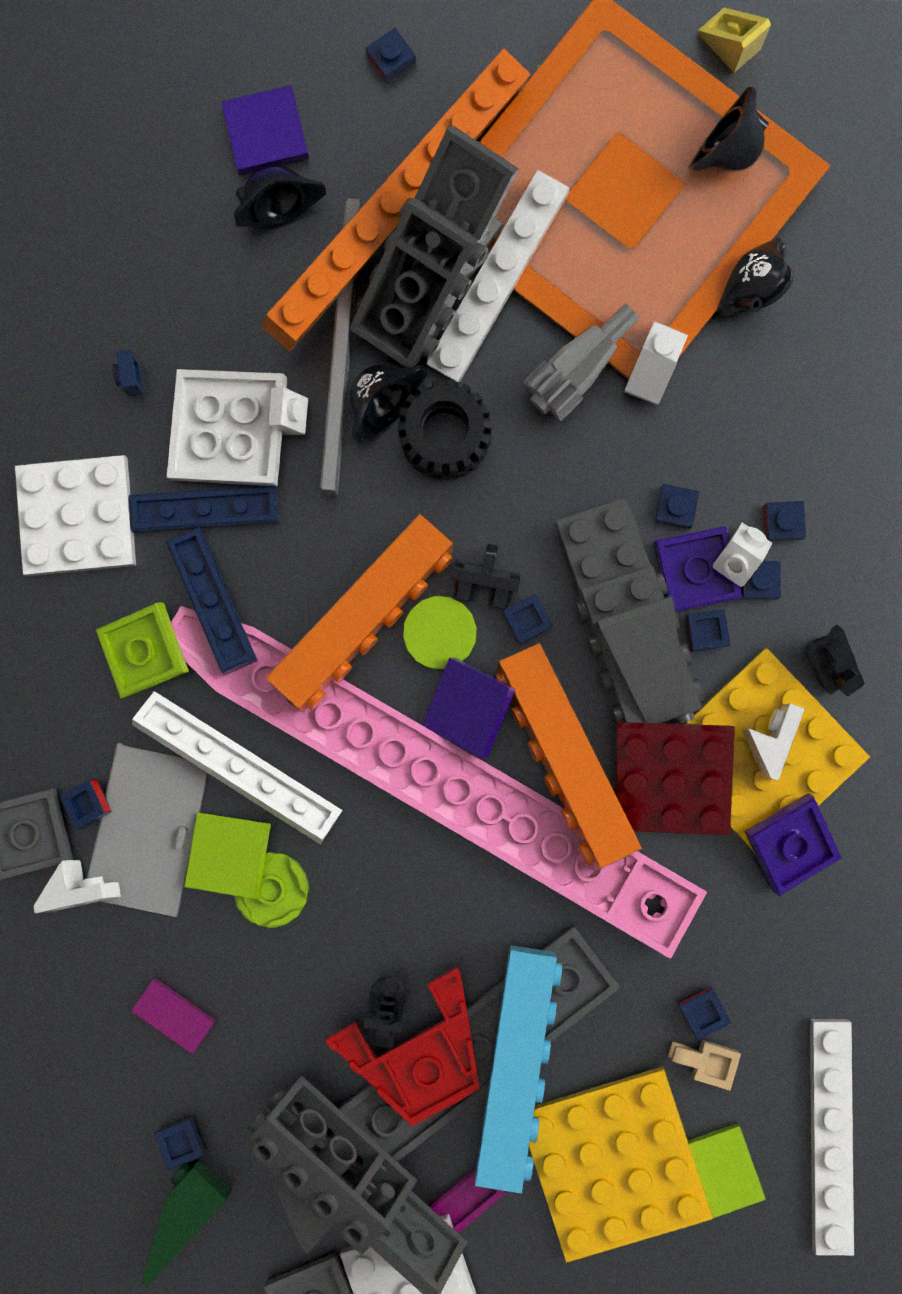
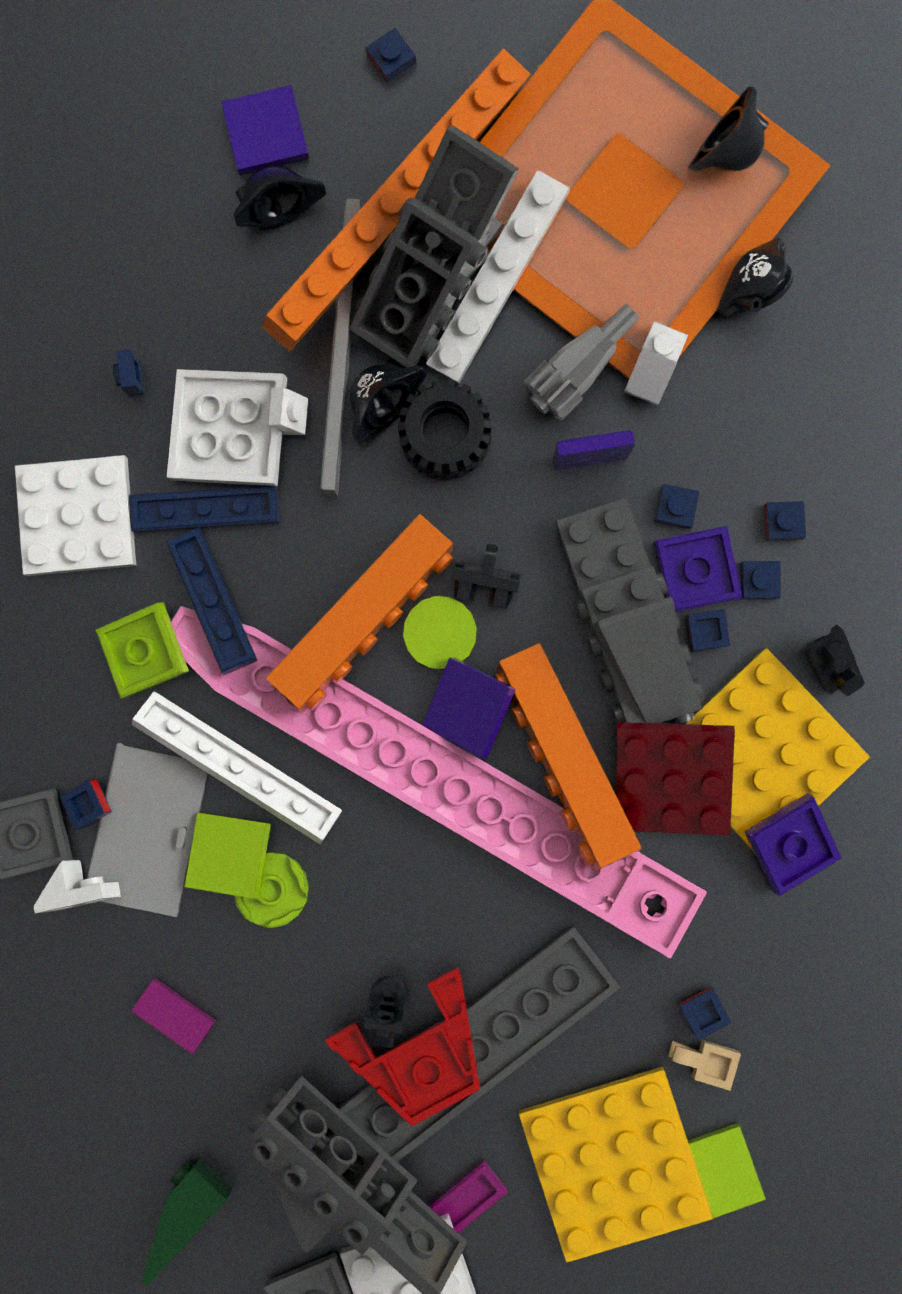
(179, 1143): dark blue plate -> none
(516, 1069): medium azure brick -> none
(527, 619): dark blue plate -> none
(593, 449): none -> dark purple tile
(735, 36): light yellow slope -> none
(742, 554): white bracket -> none
(772, 750): white slope -> none
(831, 1137): white plate -> none

